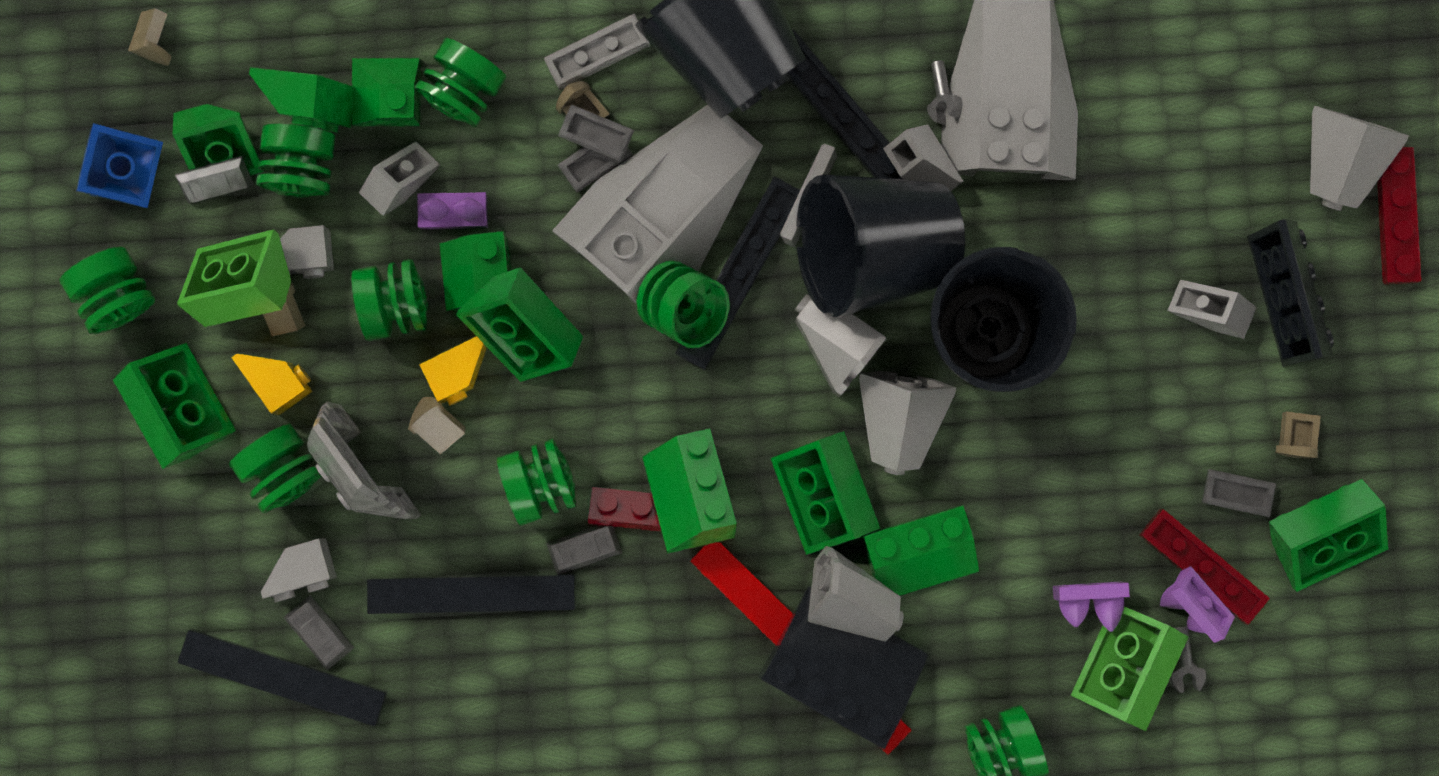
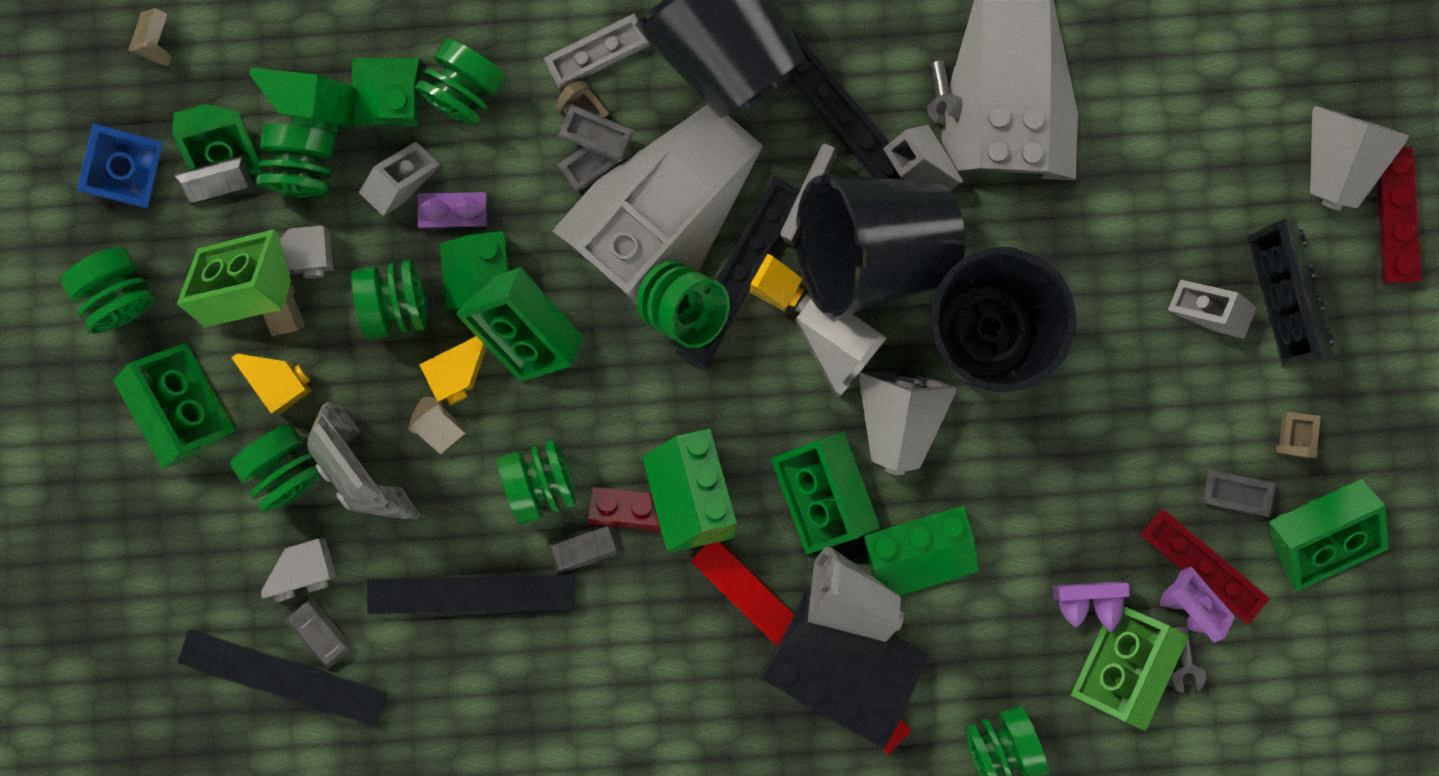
(776, 284): none -> yellow slope

